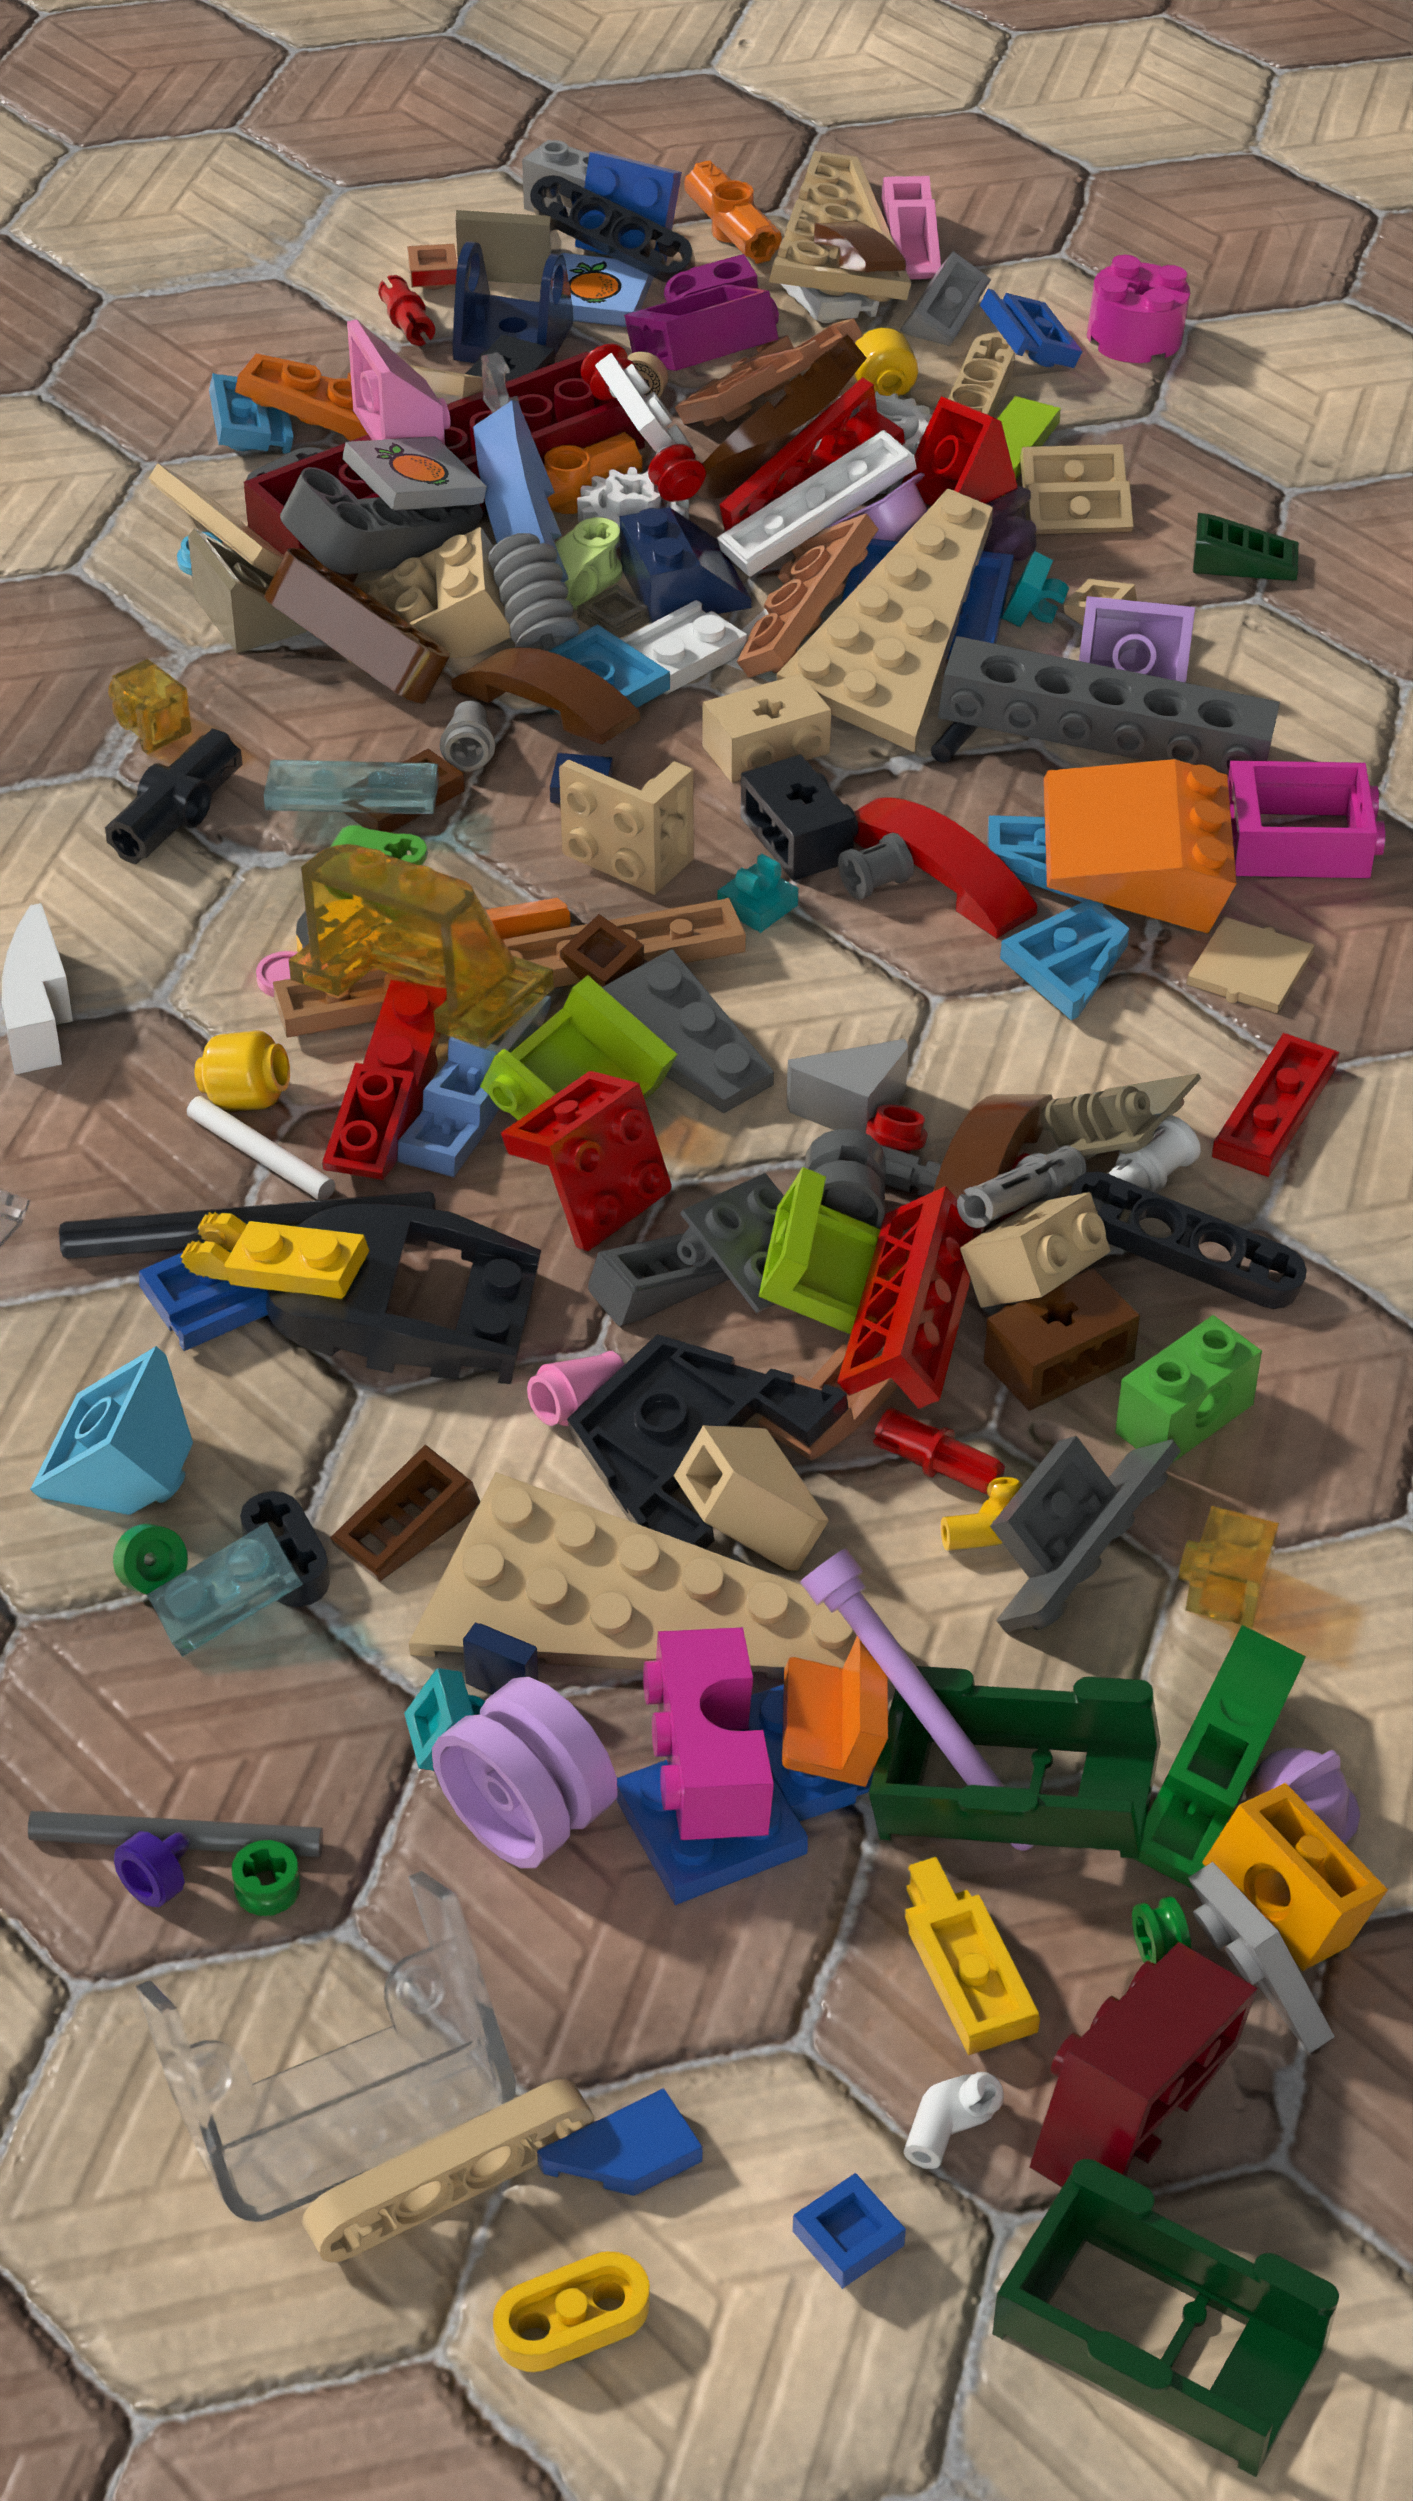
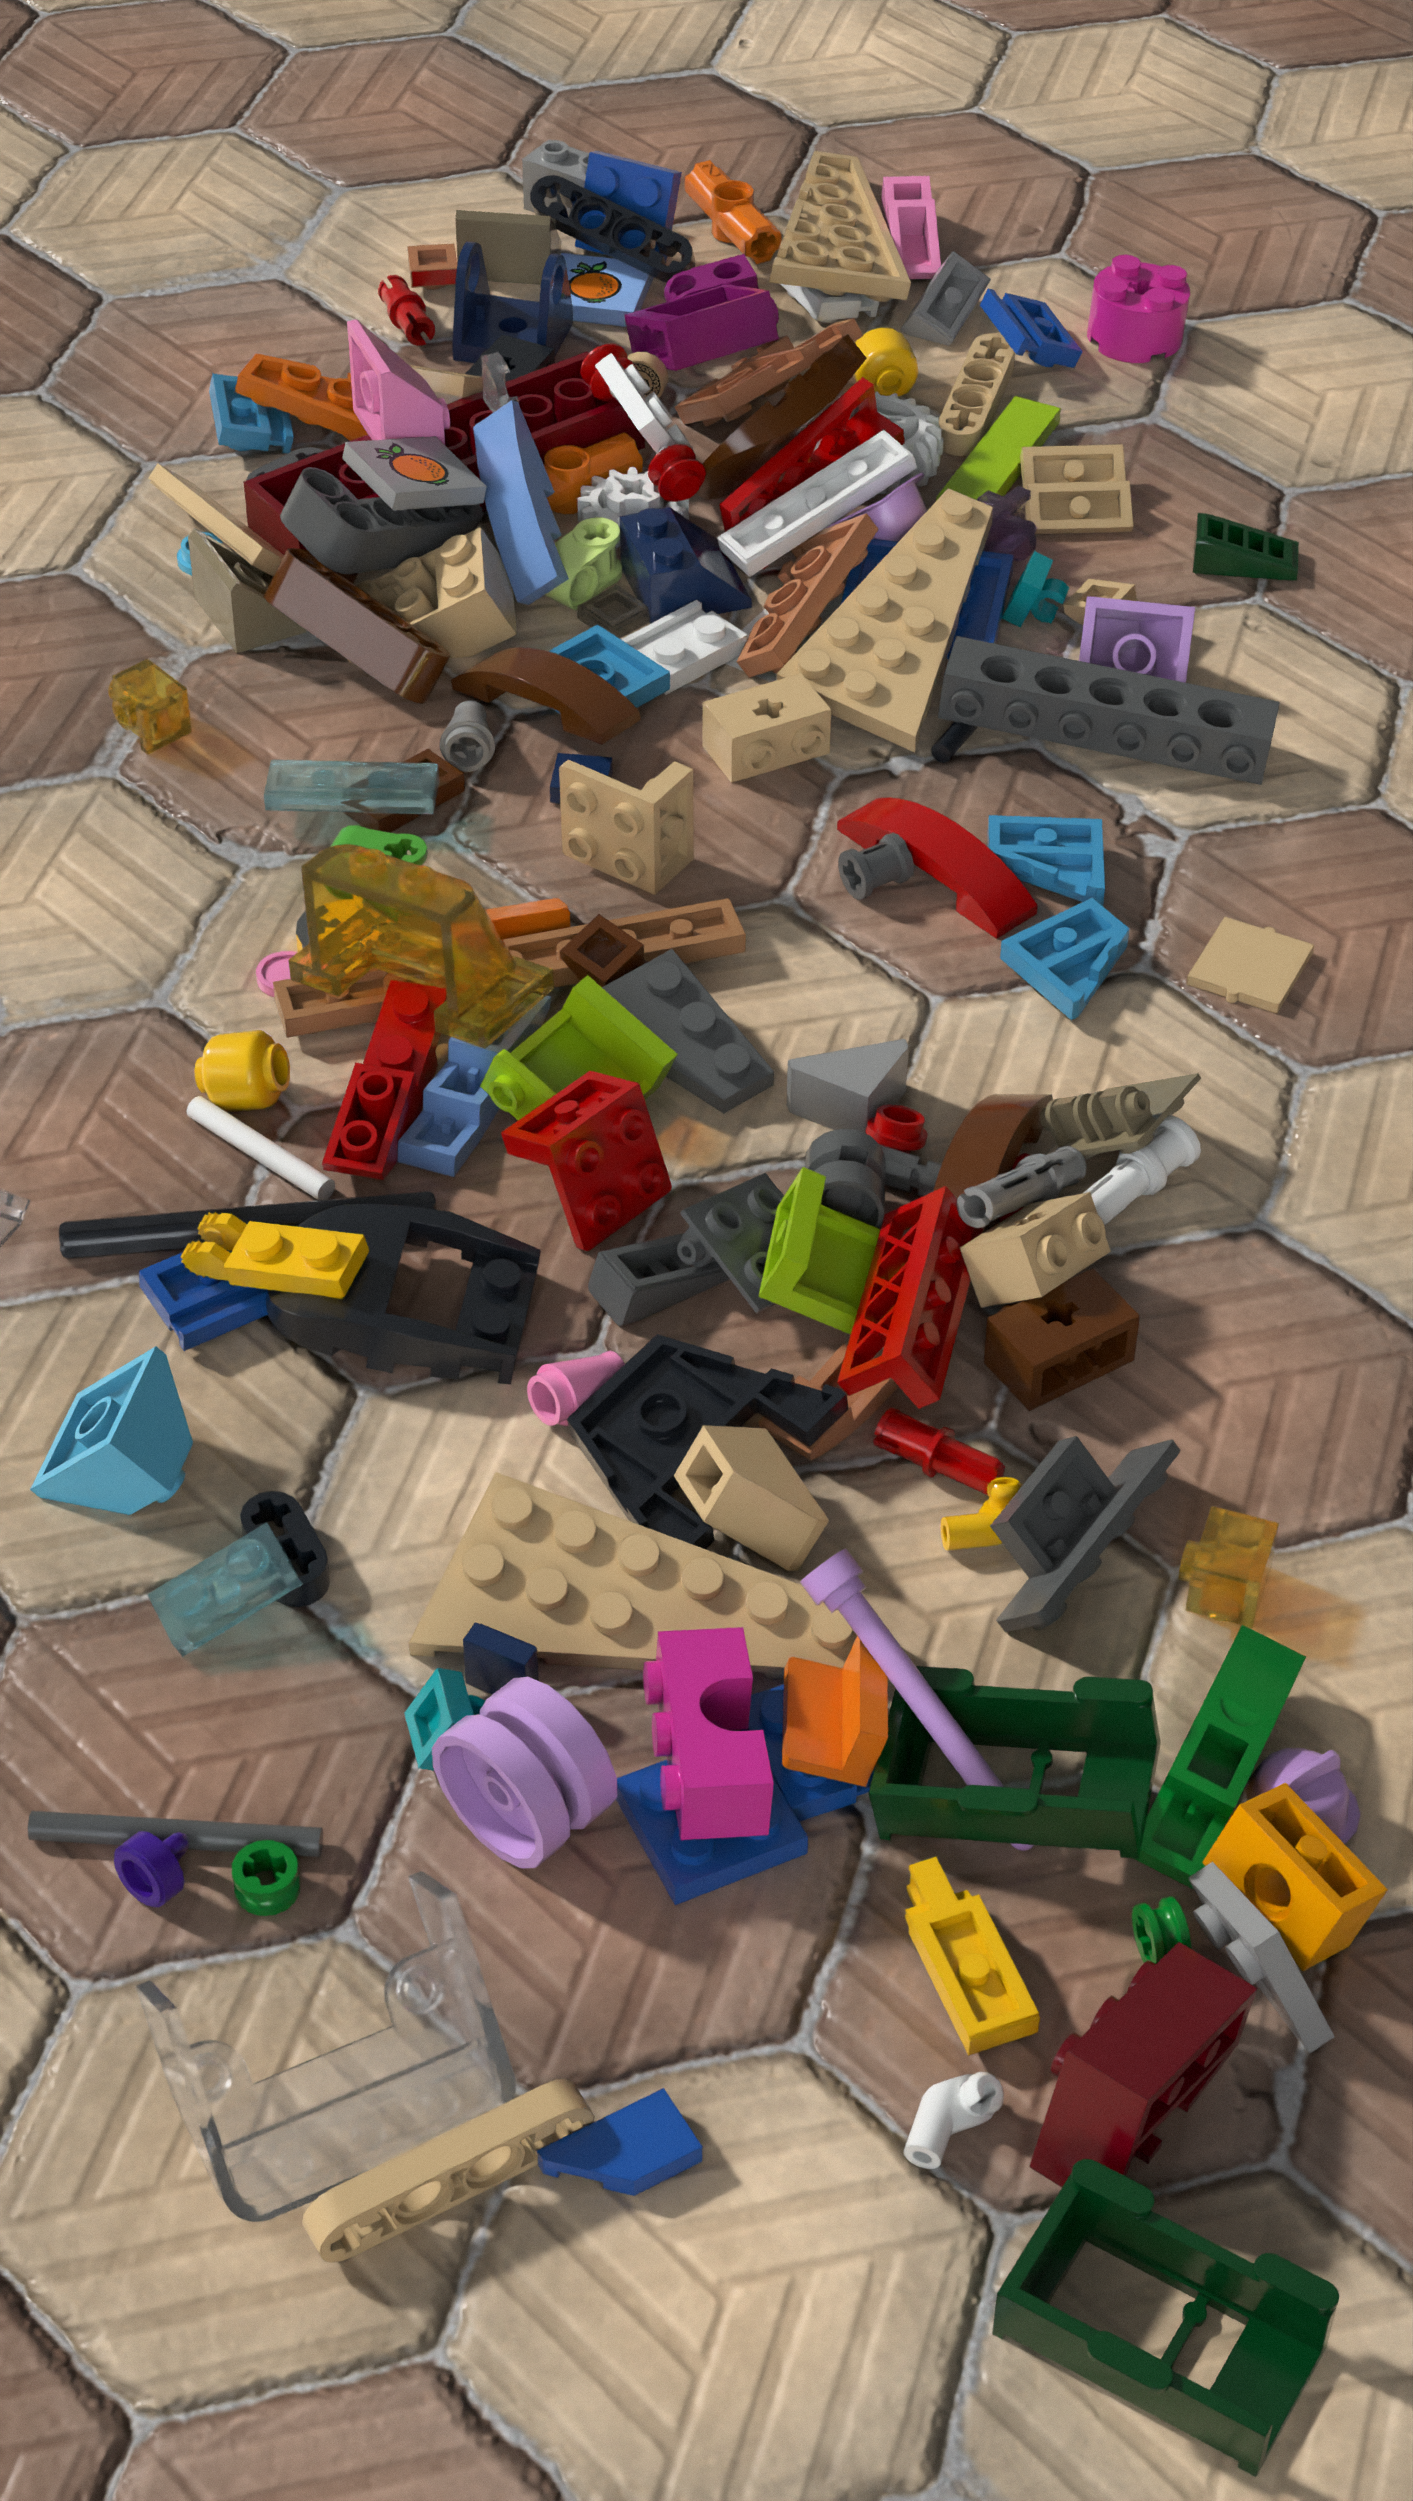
(34, 994): white slope -> none
(149, 1557): green tile -> none
(173, 796): black piece -> none
(408, 1486): reddish brown slope -> none
(532, 592): light grey piece -> none
(566, 2309): yellow plate -> none
(760, 894): teal tile -> none
(797, 816): black brick -> none
(848, 2230): blue plate -> none
(860, 247): reddish brown slope -> none
(963, 453): red slope -> none
(1142, 838): orange slope -> none
(1188, 1231): black beam -> none
(1189, 1388): bright green brick -> none
(1275, 1105): red tile -> none
(1304, 790): dark pink window -> none

